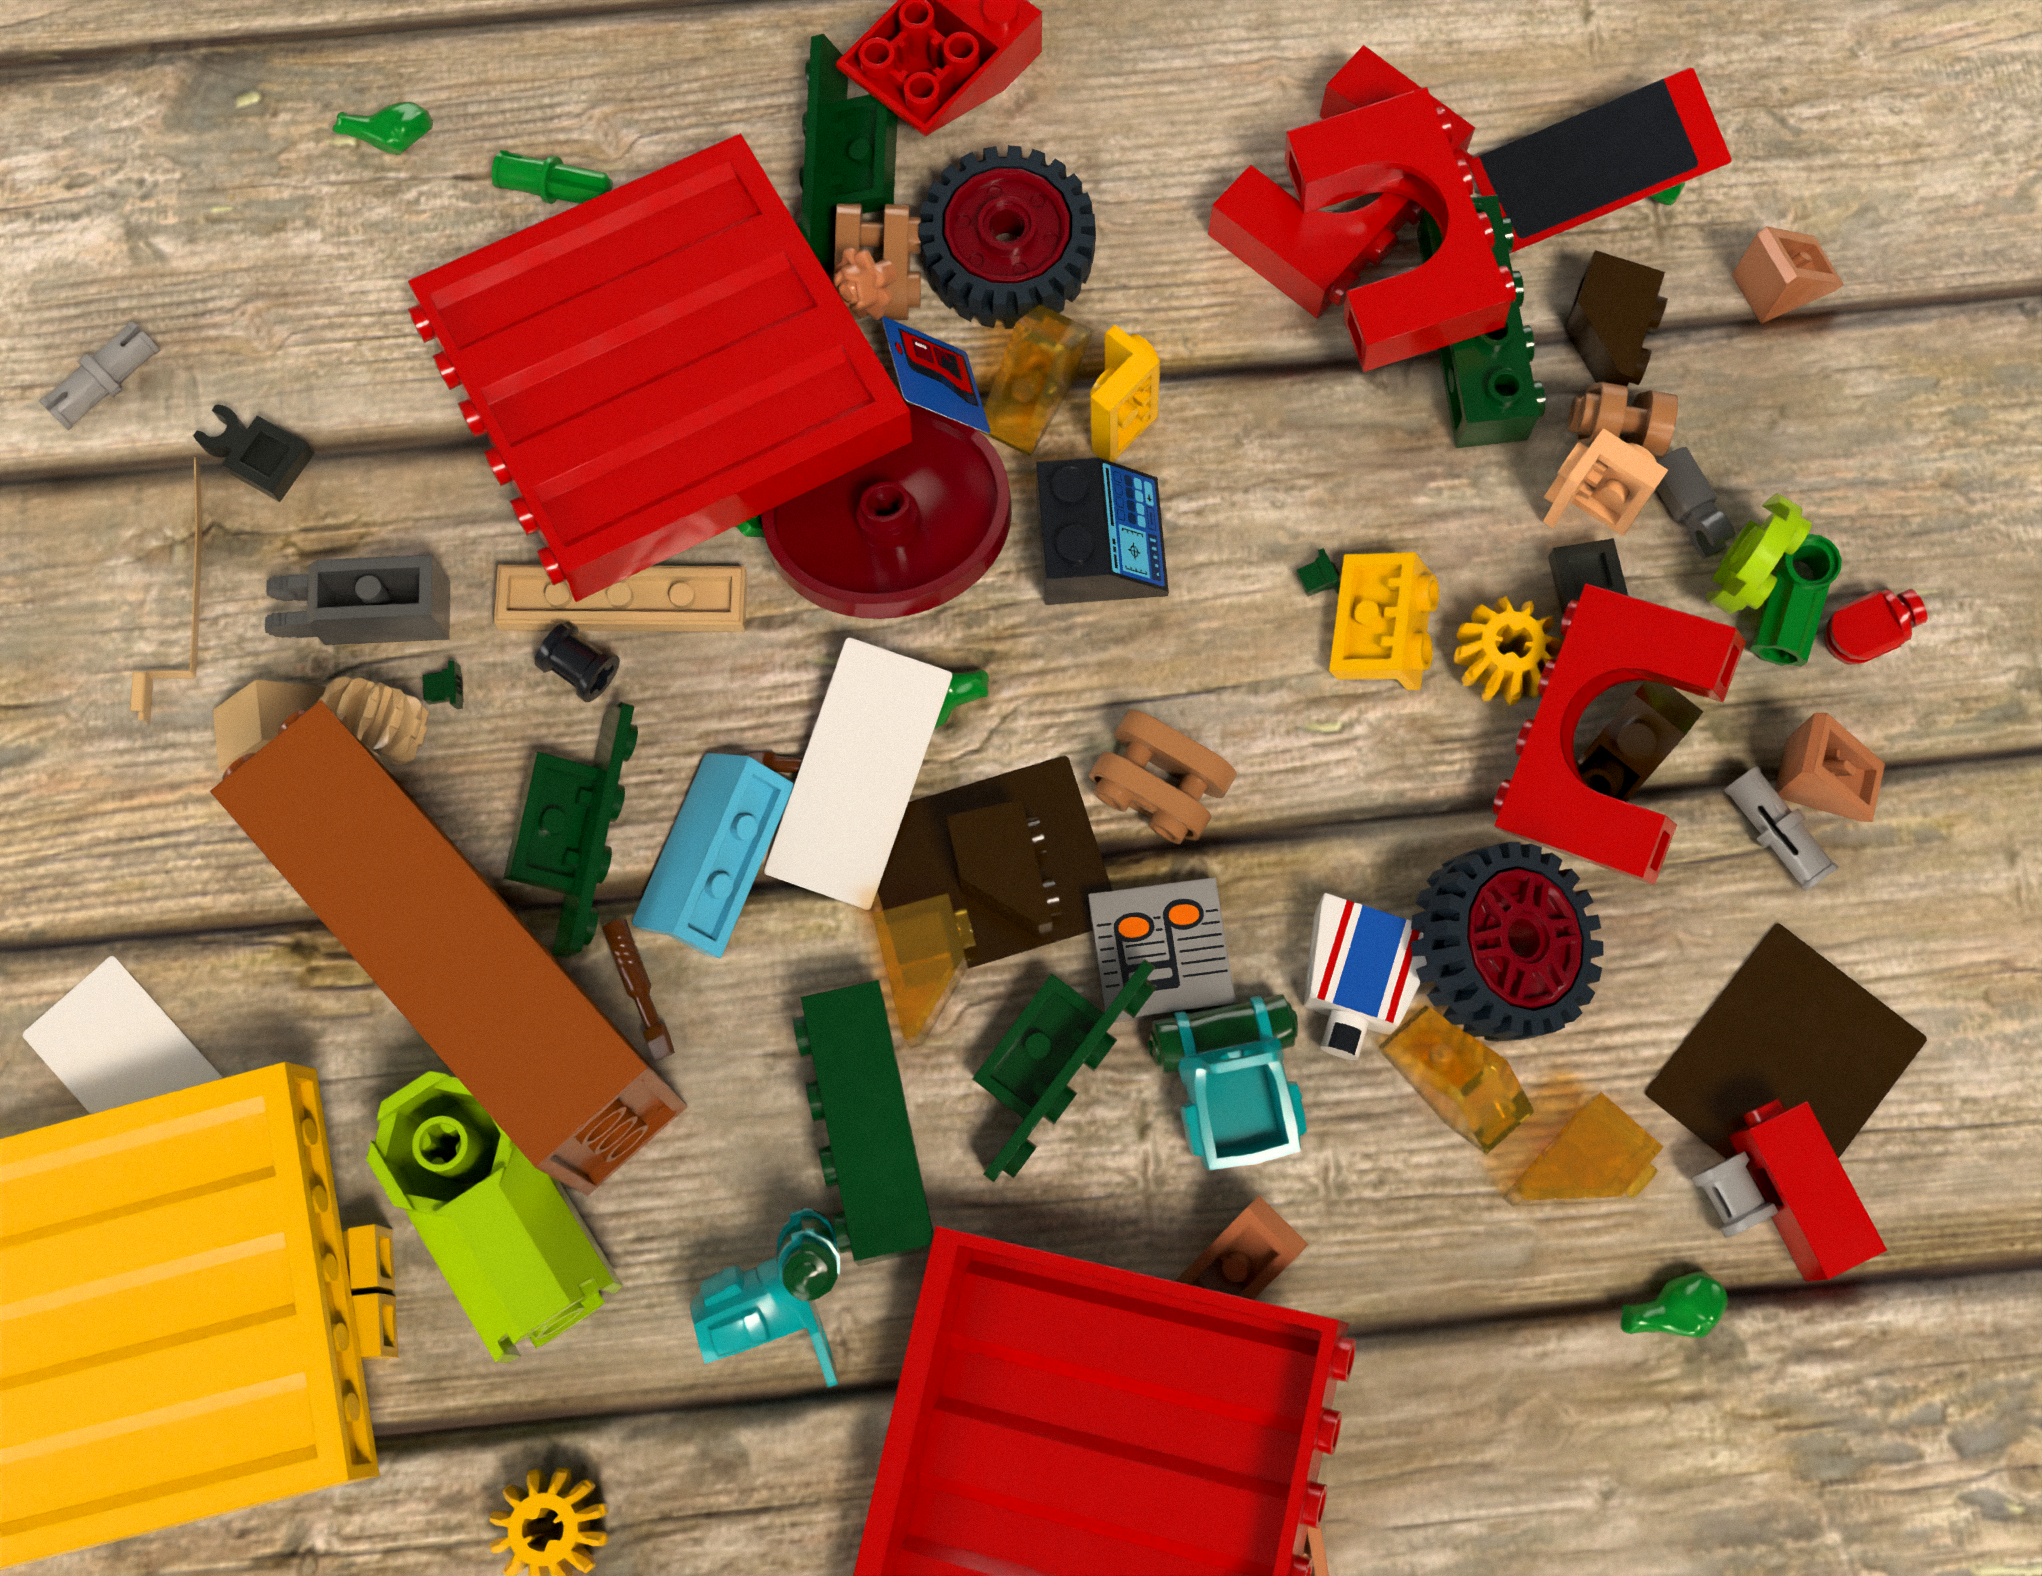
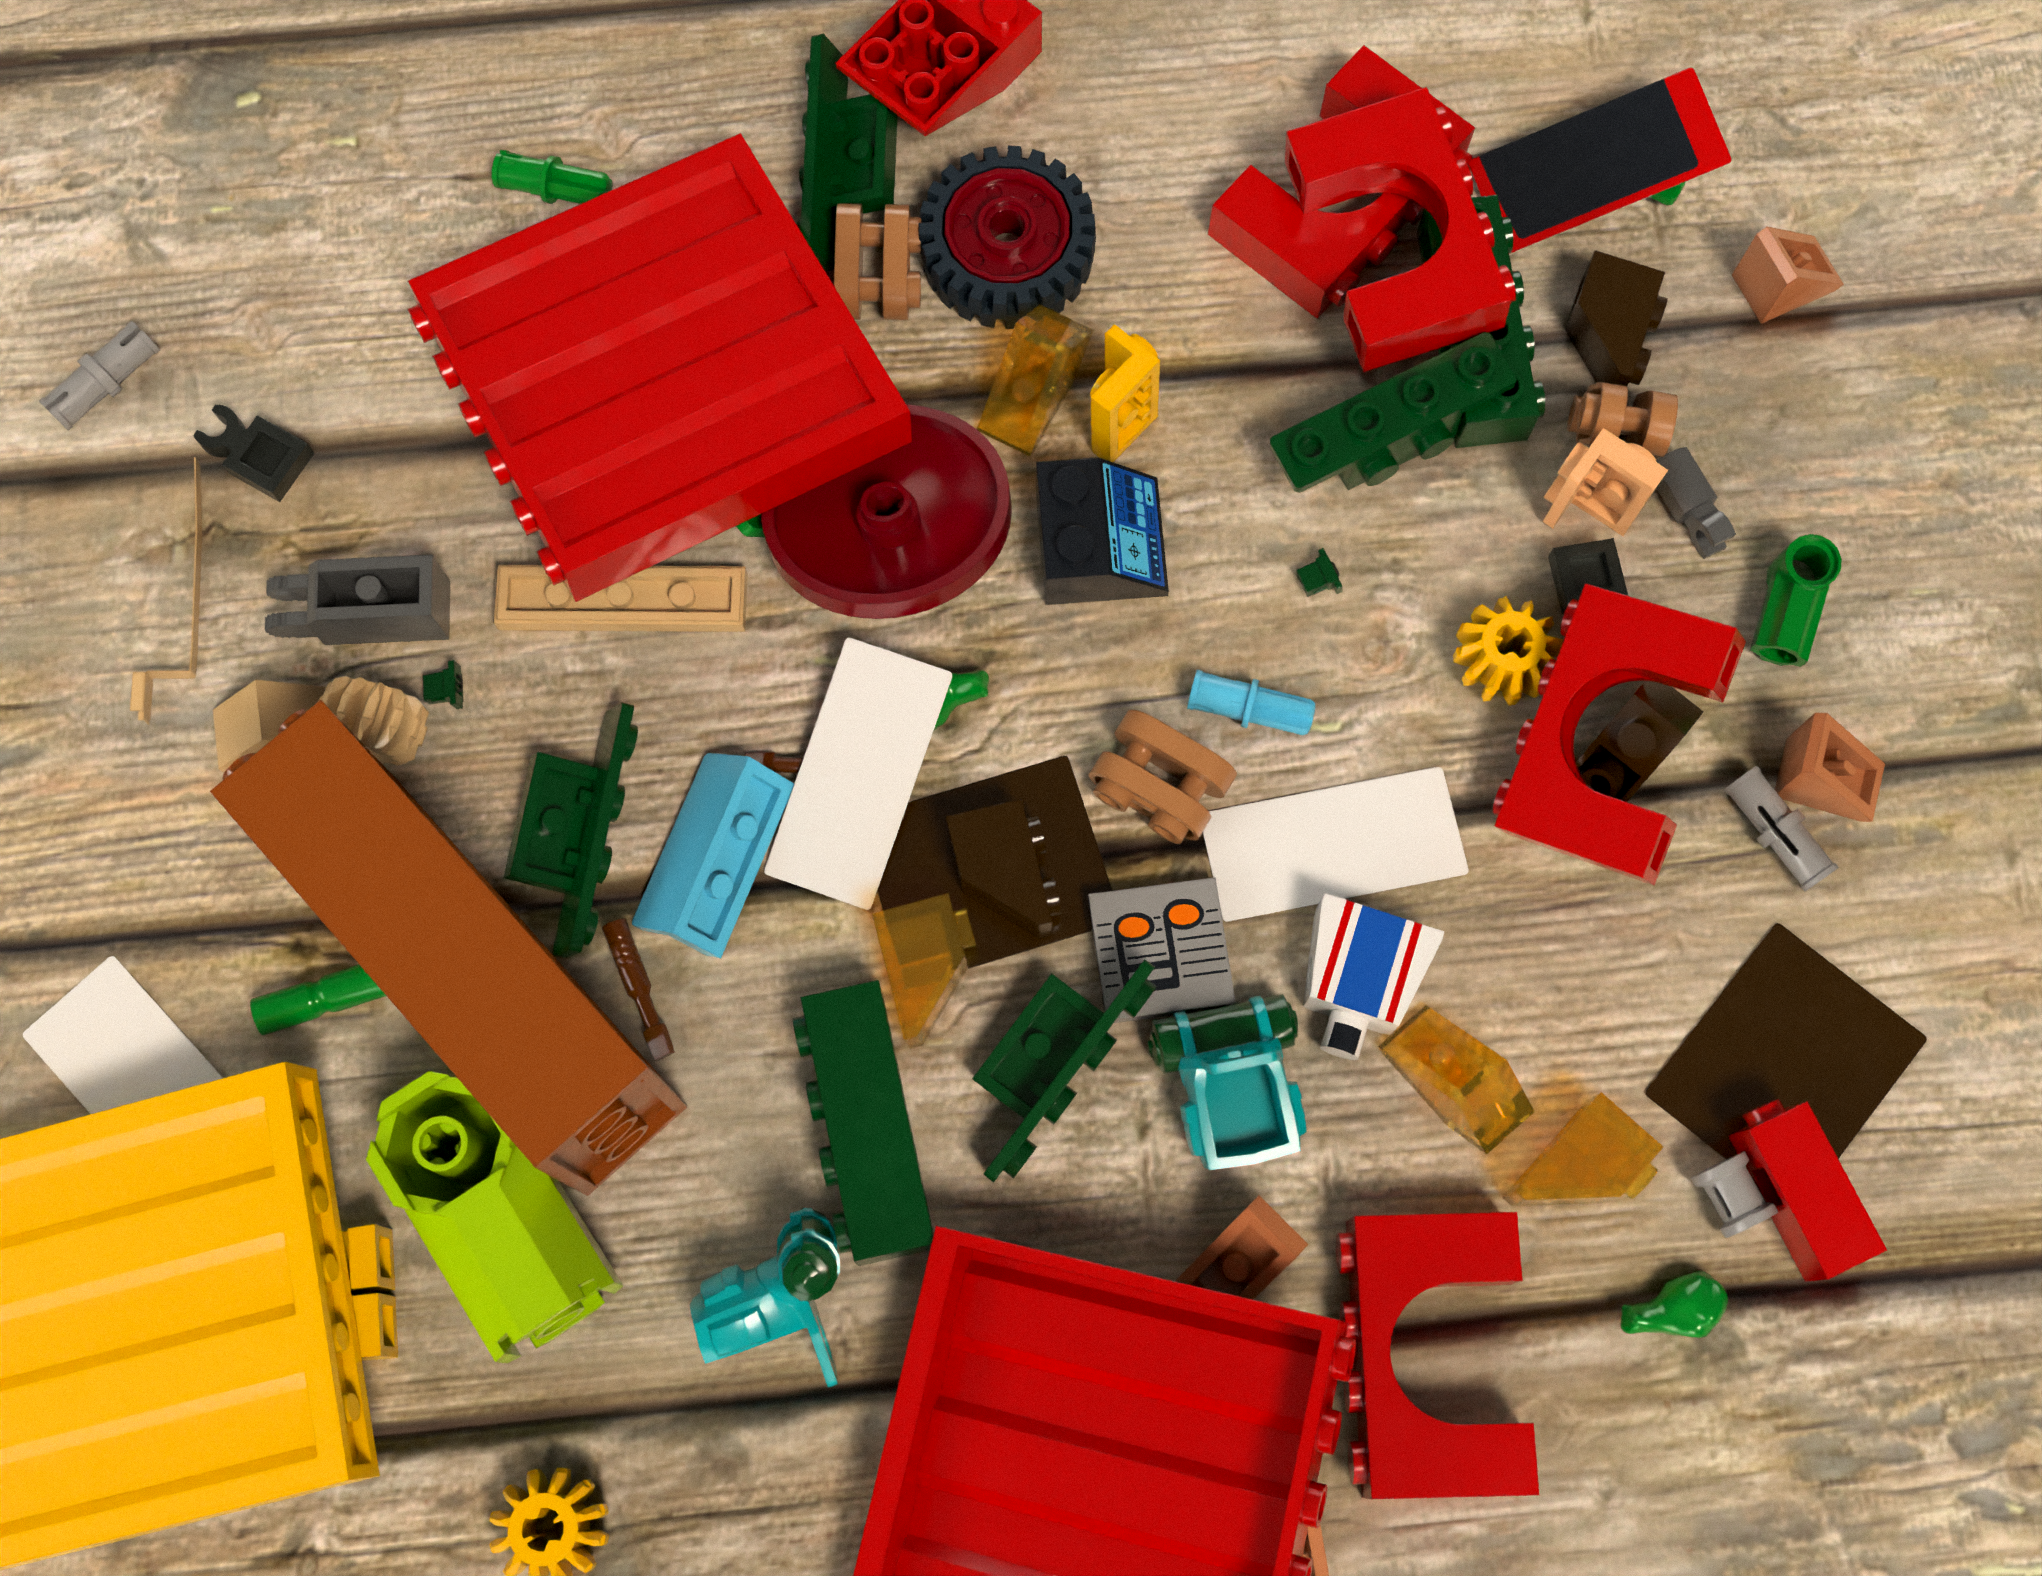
(313, 999): none -> green piece
(389, 129): green animal -> none
(577, 661): black bush -> none
(864, 283): nougat plant -> none
(935, 375): sticker -> none
(1251, 703): none -> medium azure axle
(1334, 843): none -> white sticker
(1384, 618): yellow bracket -> none
(1394, 419): none -> dark green bracket
(1398, 1445): none -> red arch
(1507, 942): wheel -> none
(1754, 554): lime plate -> none
(1873, 625): red arm -> none

